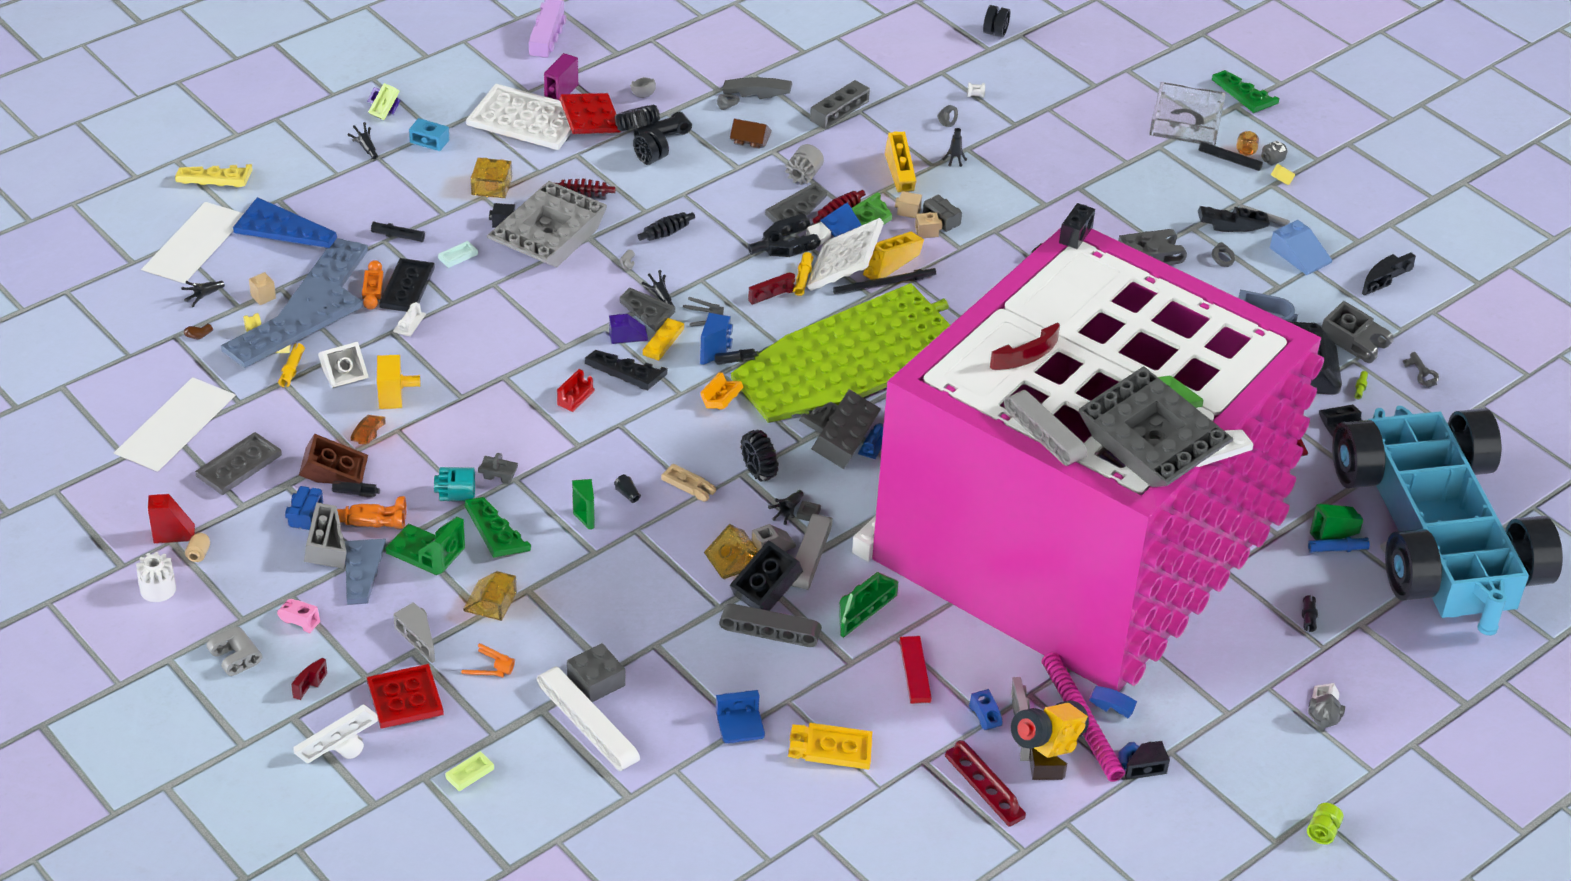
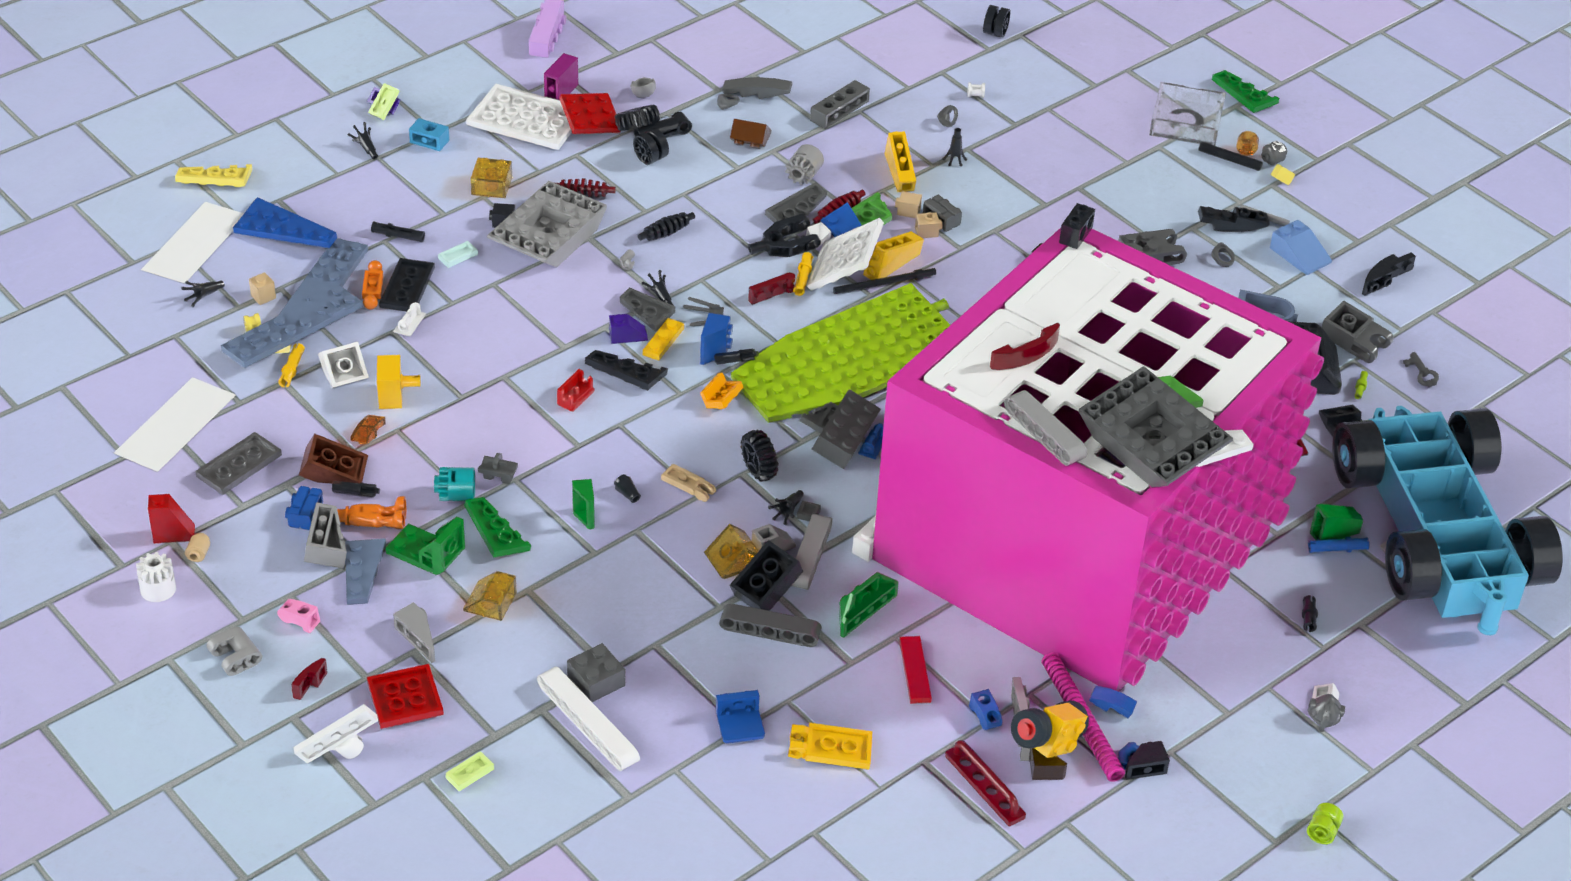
(197, 332): reddish brown arm -> none
(502, 663): orange plant -> none

